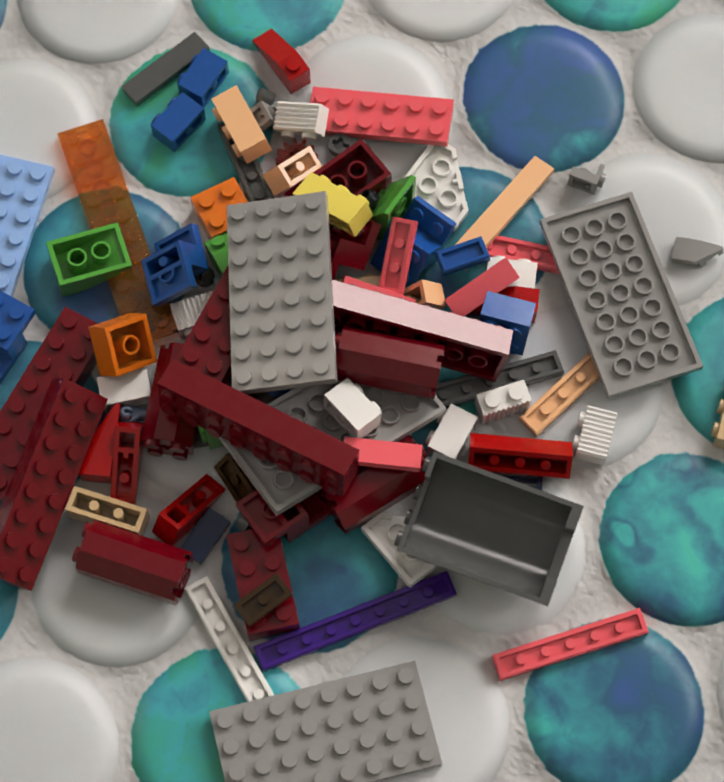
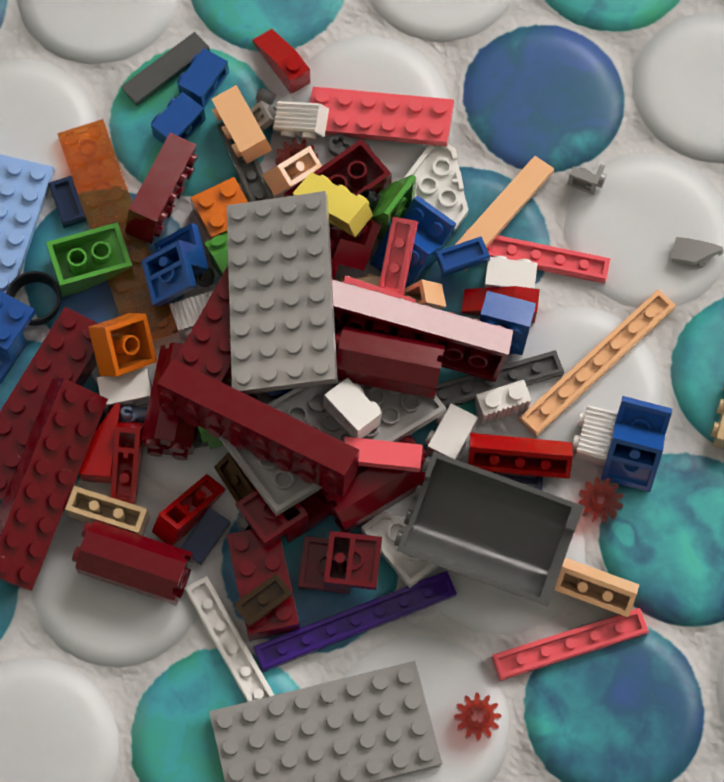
(36, 276): none -> black tyre
(67, 201): none -> dark blue tile
(161, 189): none -> dark red brick
(340, 562): none -> dark red bracket
(474, 292): coral tile -> none
(487, 719): none -> clear red gear
(596, 587): none -> light nougat brick
(610, 502): none -> clear red gear
(620, 295): light grey plate -> none
(636, 443): none -> blue bracket

